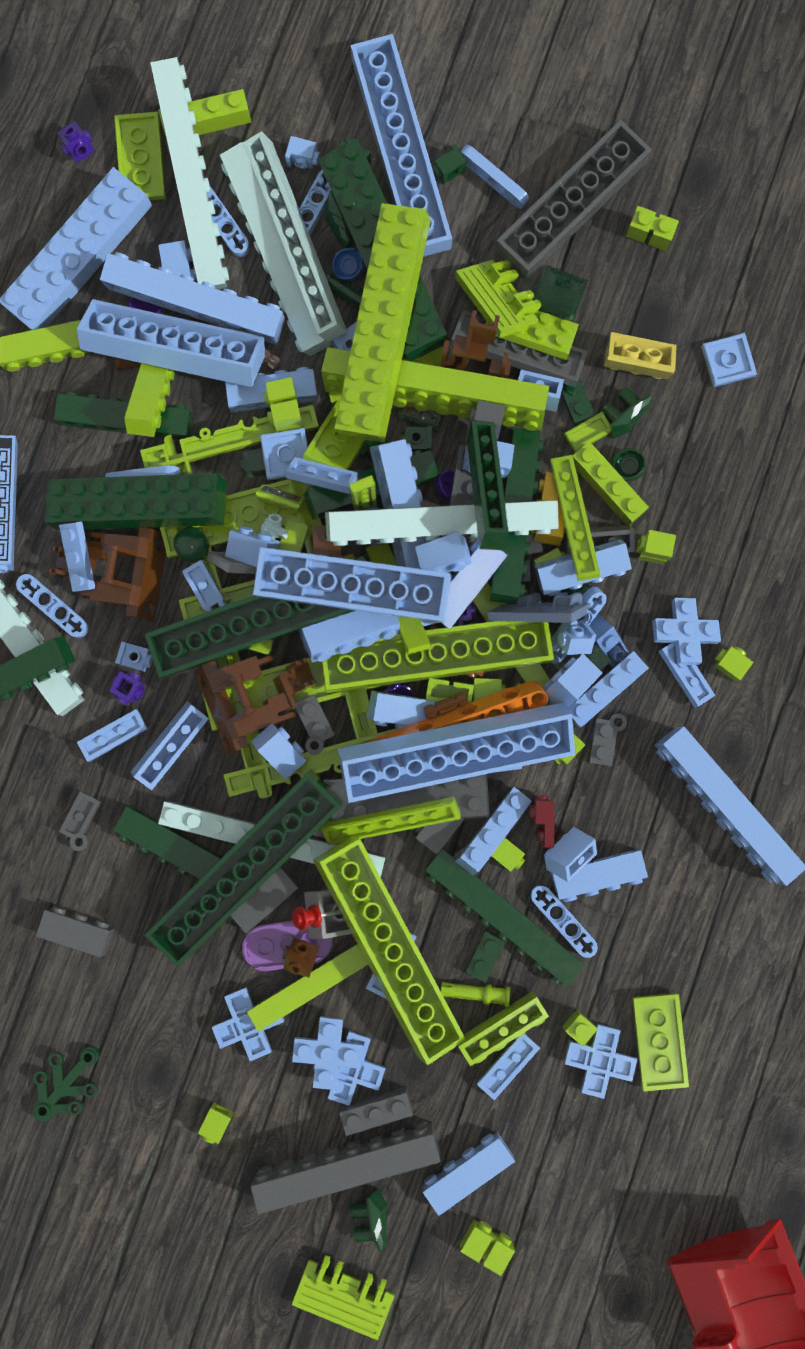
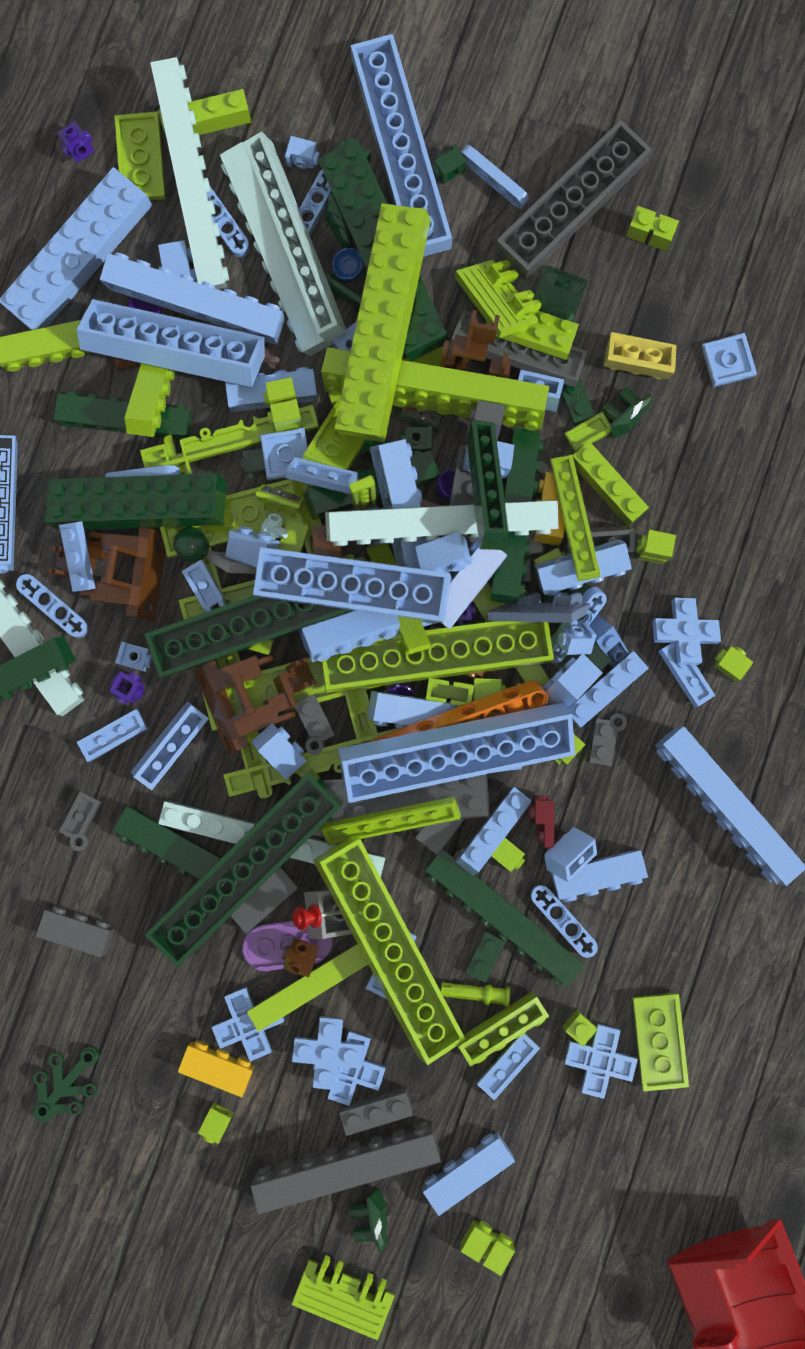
(216, 1068): none -> yellow brick
(445, 705): reddish brown axle -> none
(629, 464): dark green hair -> none

